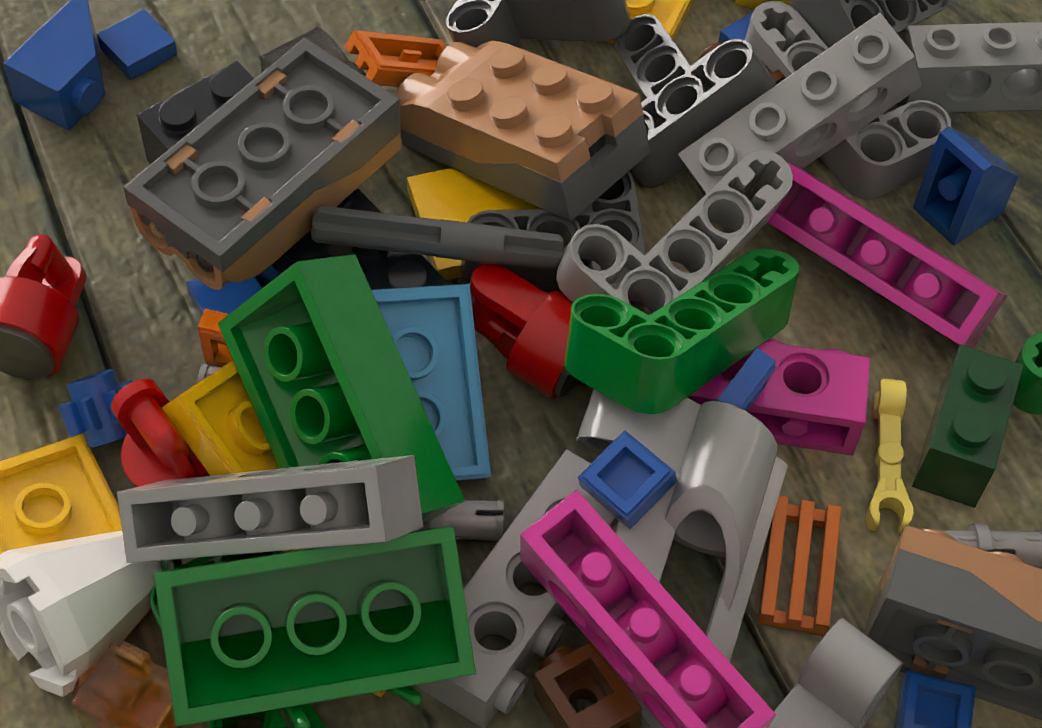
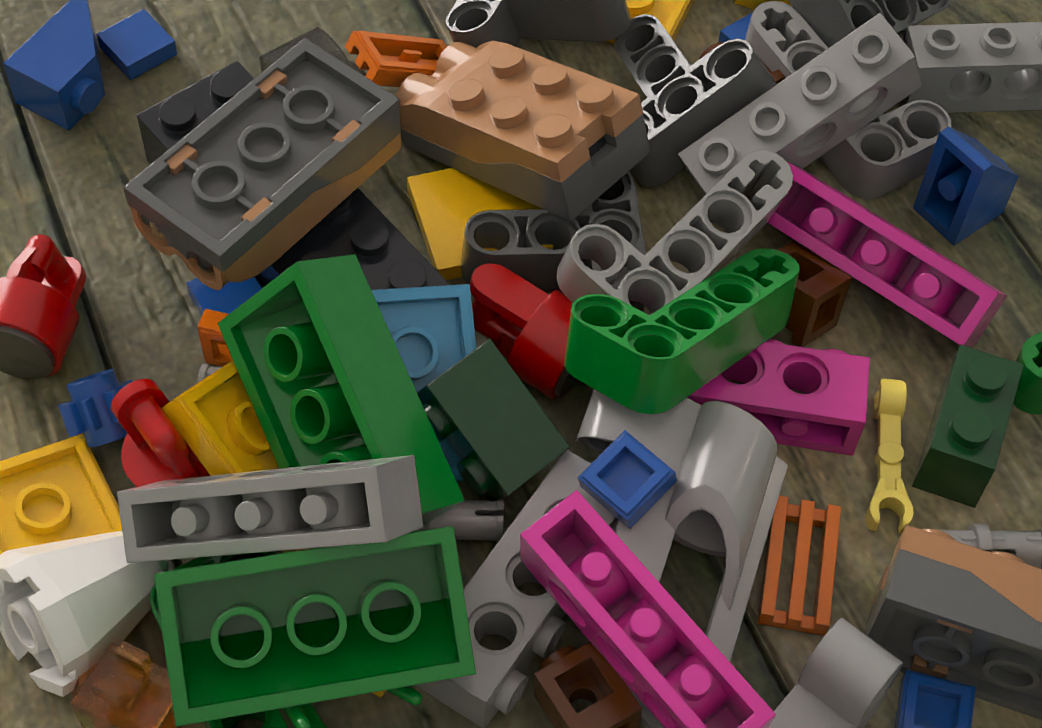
(437, 238): dark grey axle -> none
(491, 423): none -> dark green brick
(749, 380): blue tile -> none
(817, 295): none -> reddish brown brick

